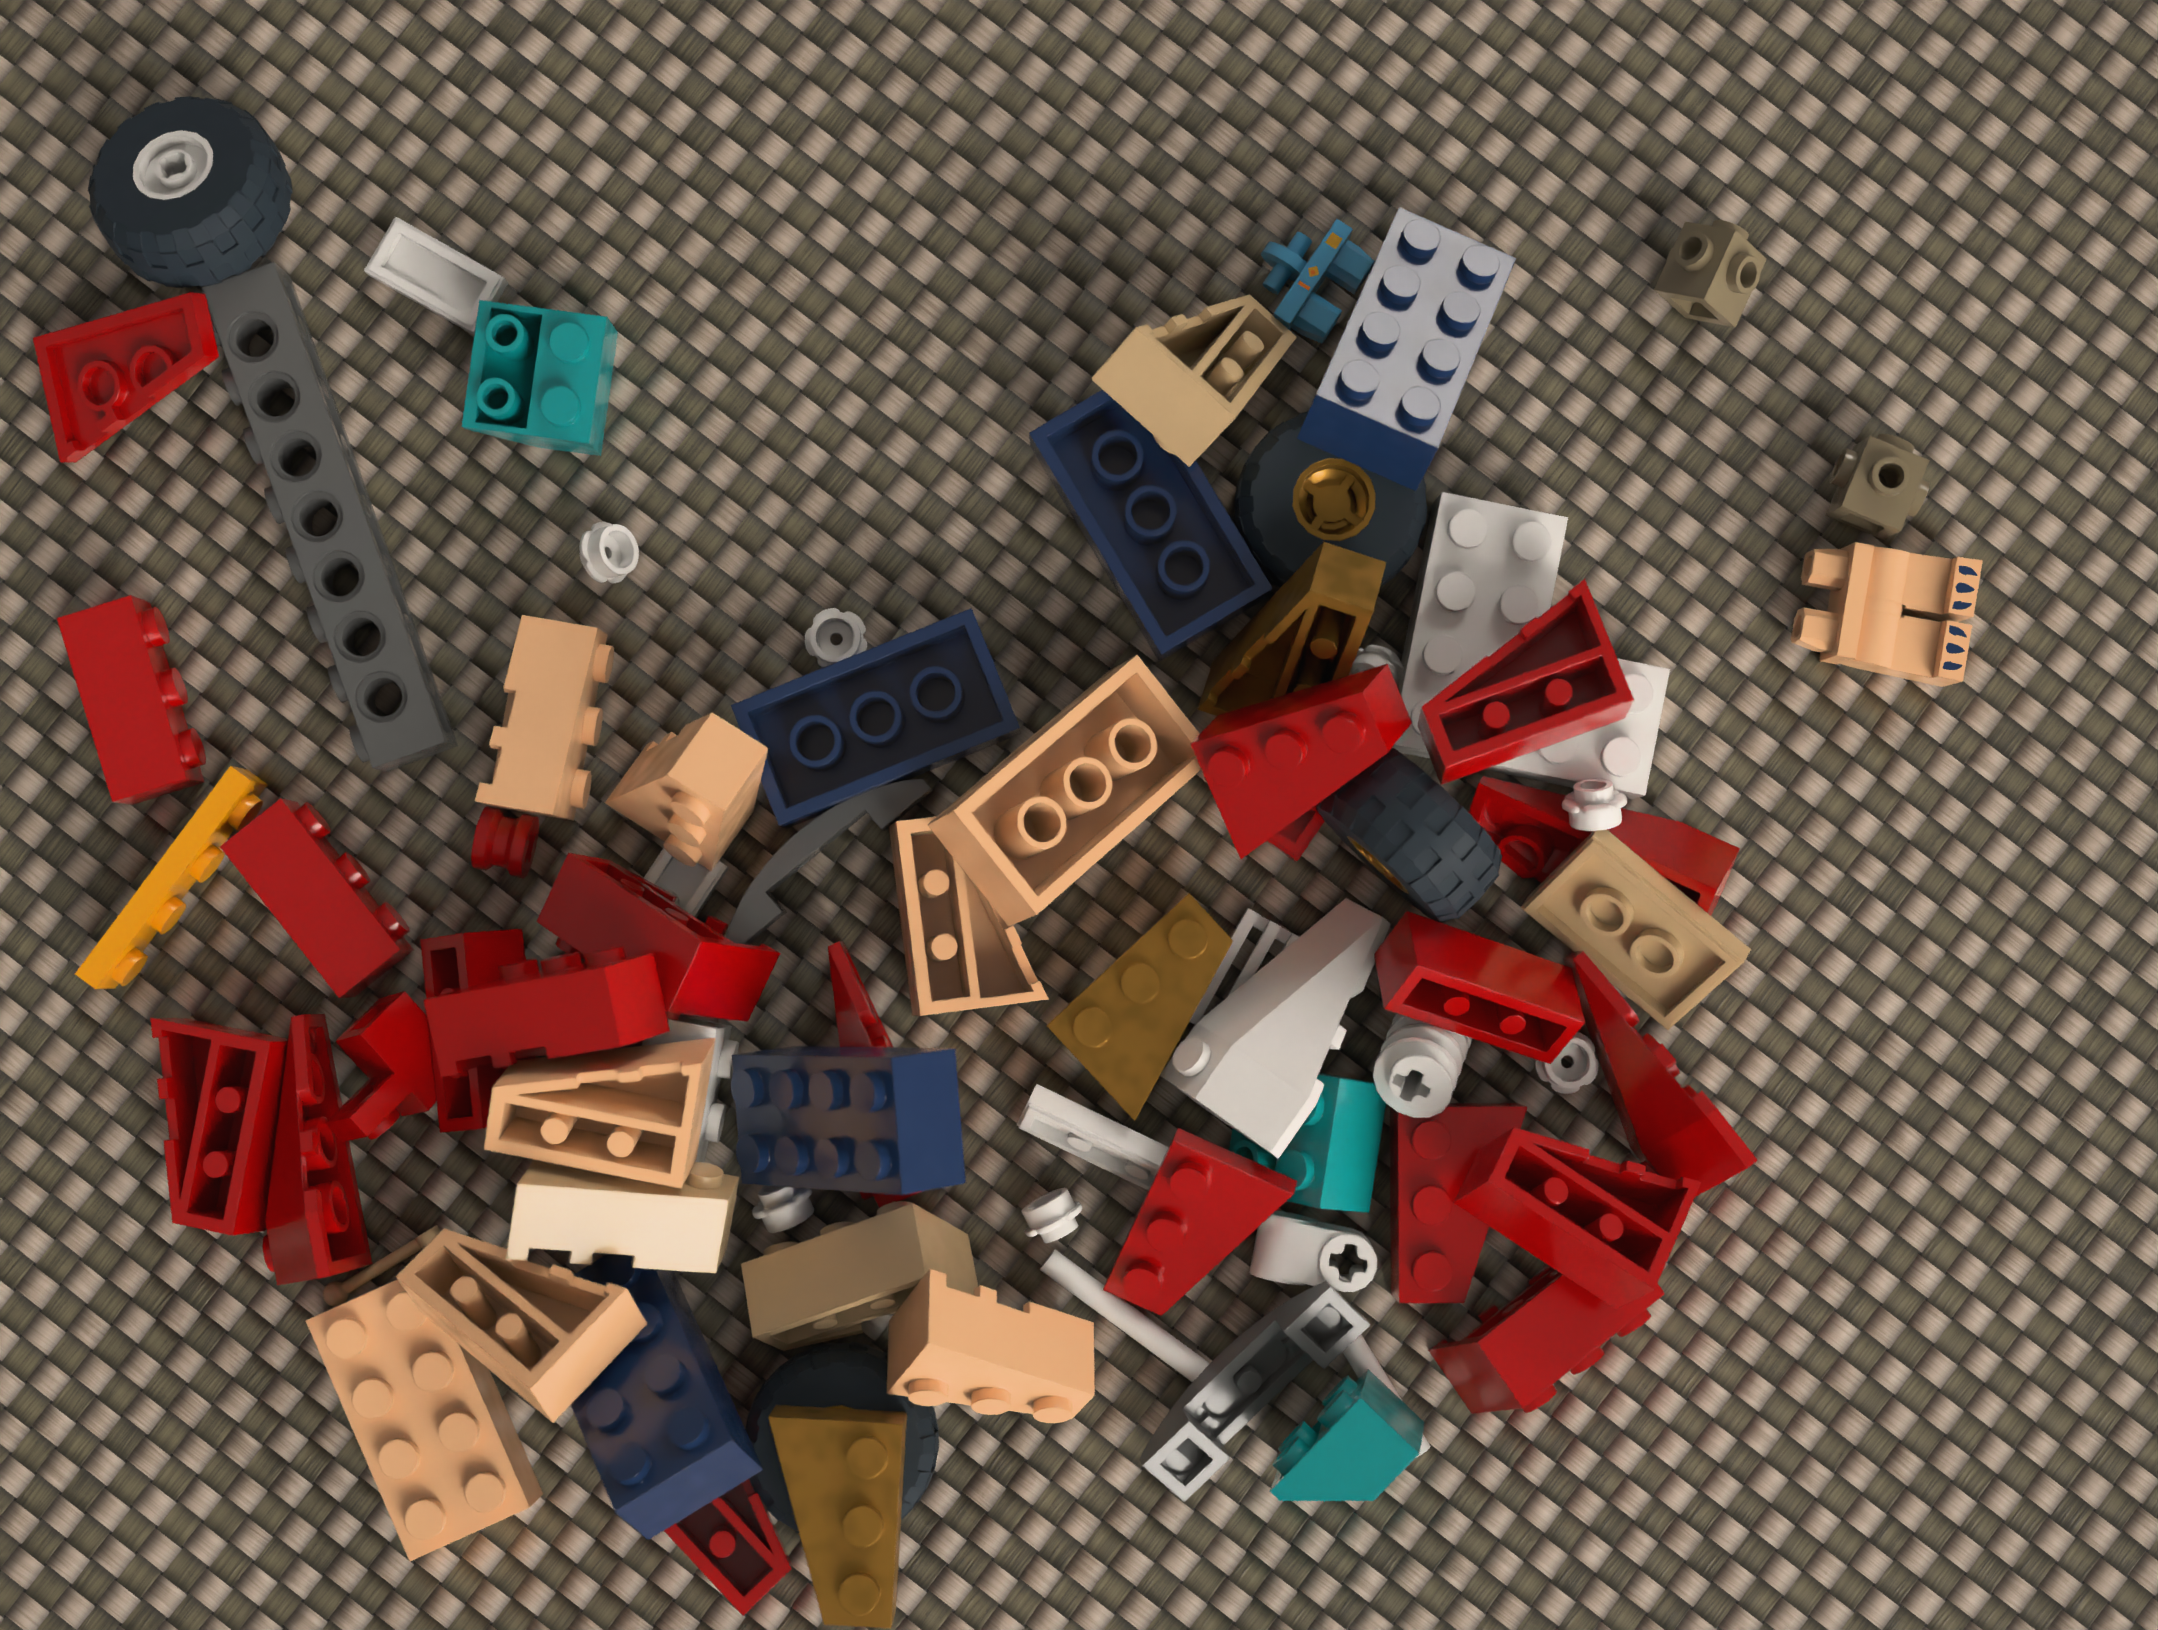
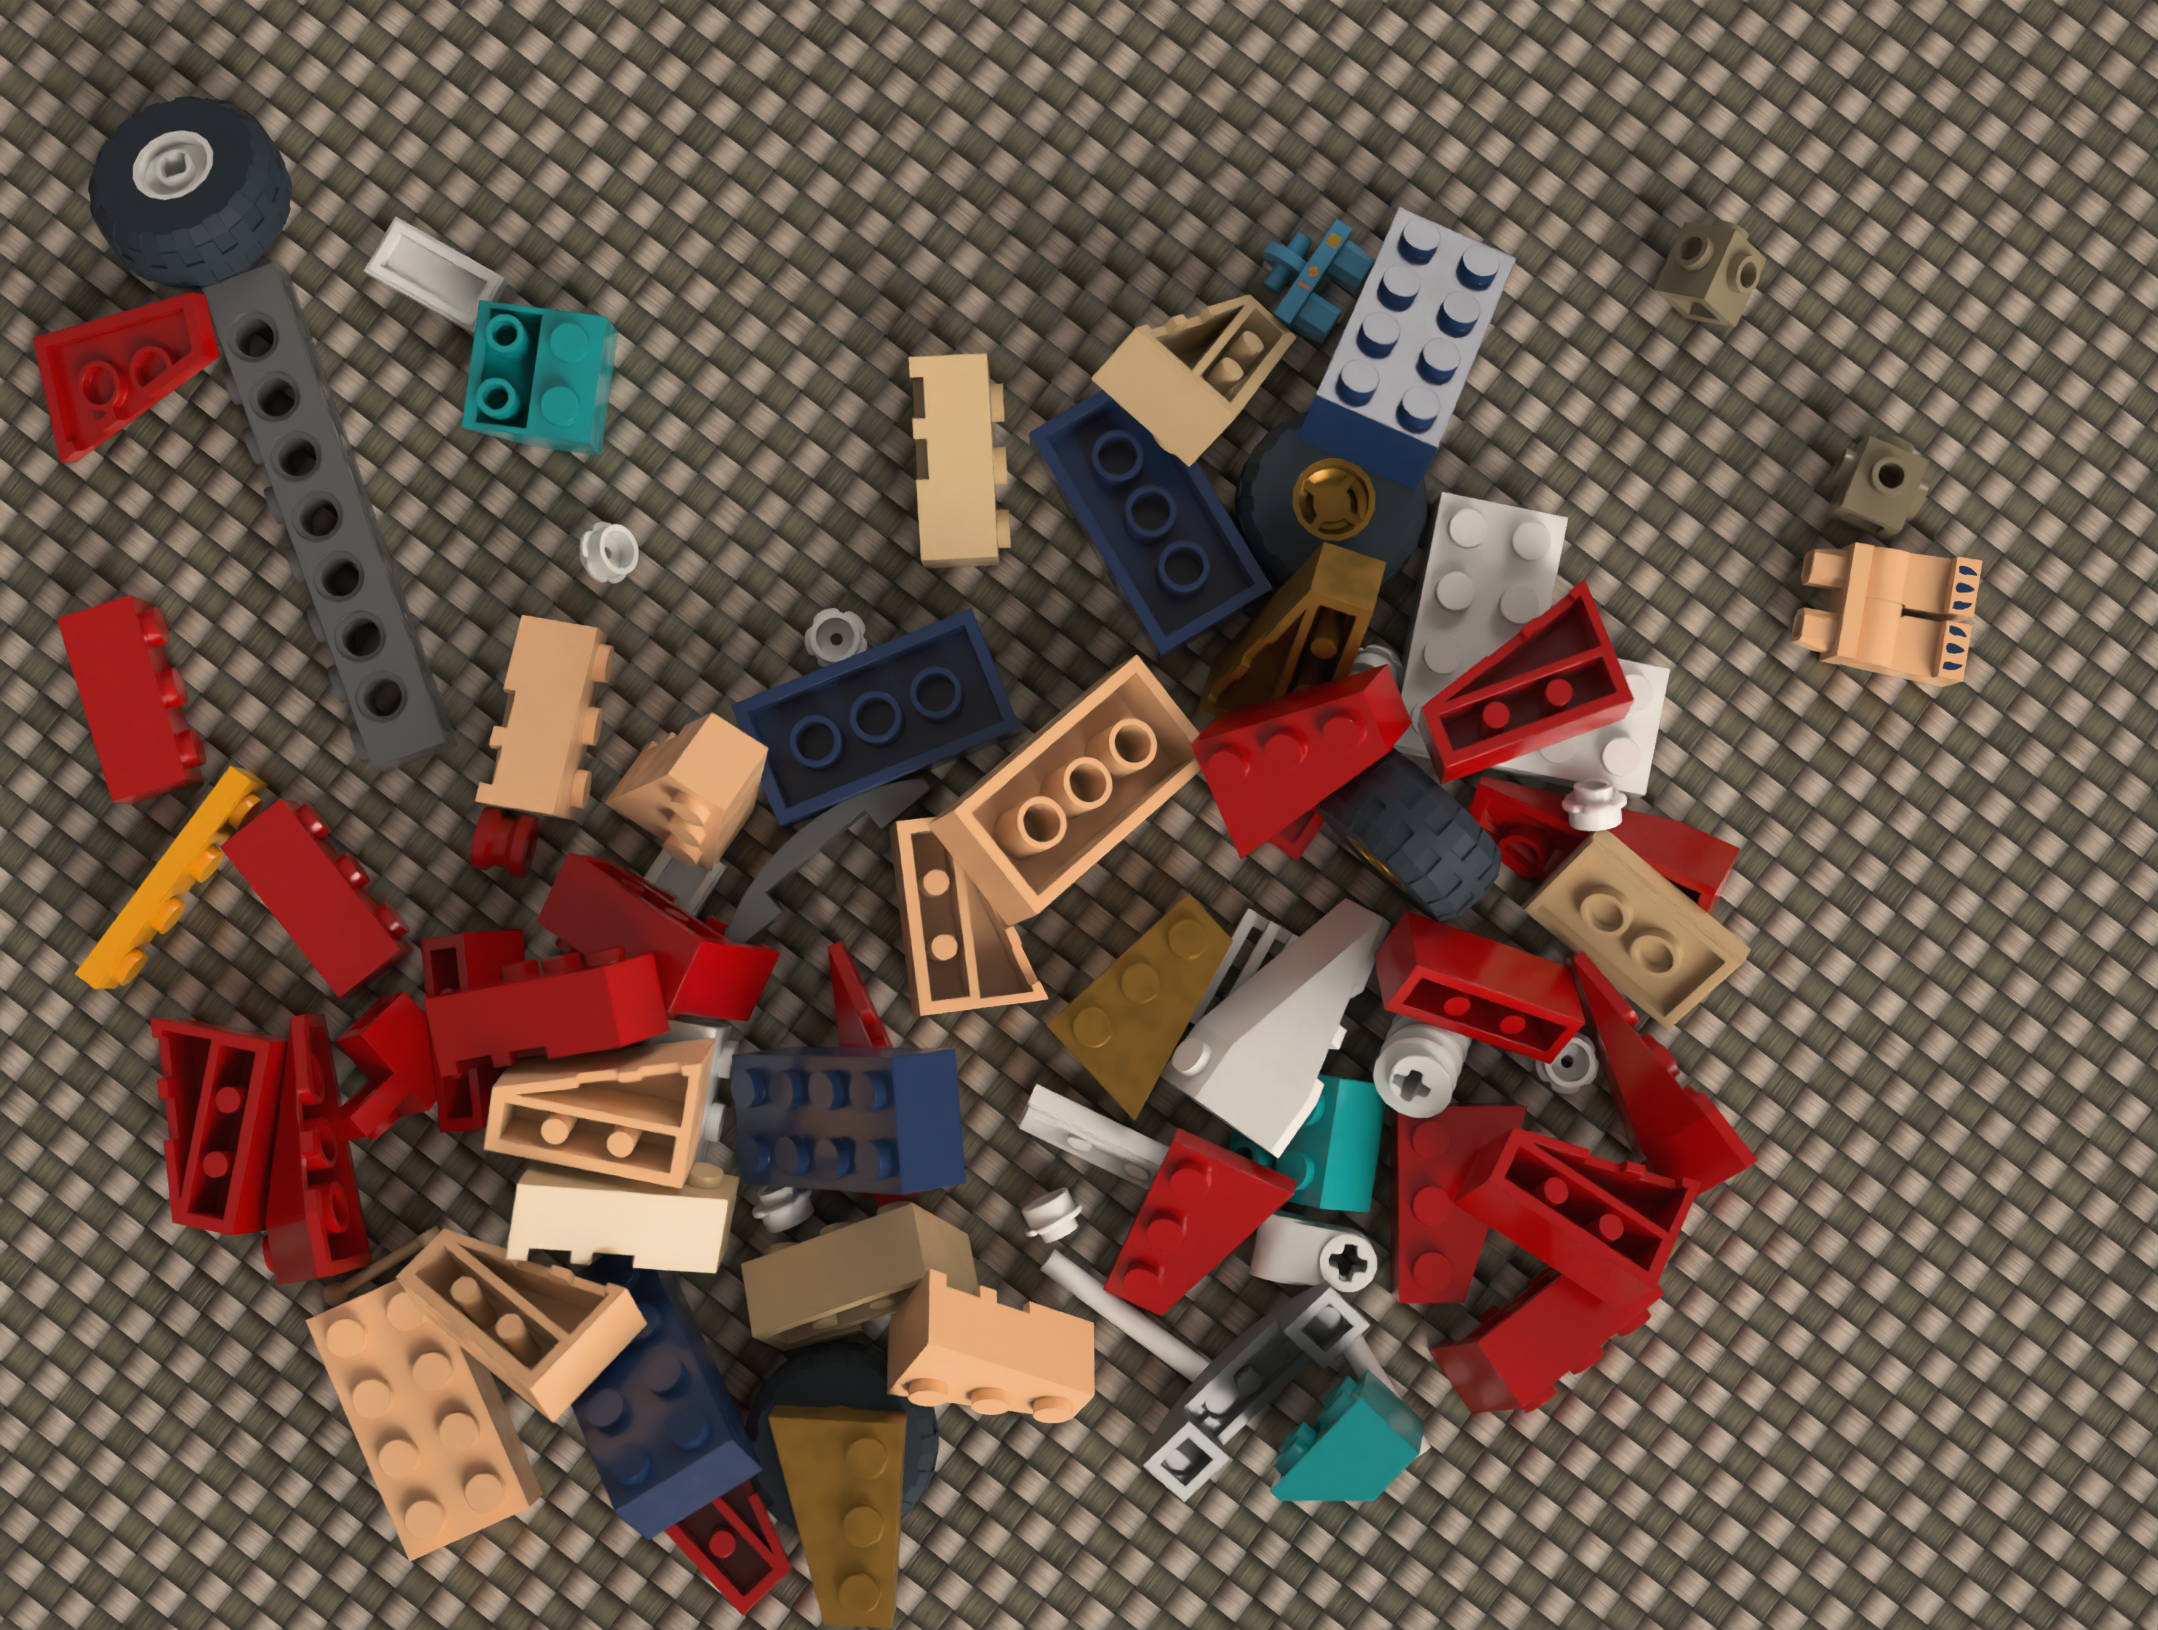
(958, 461): none -> tan wedge

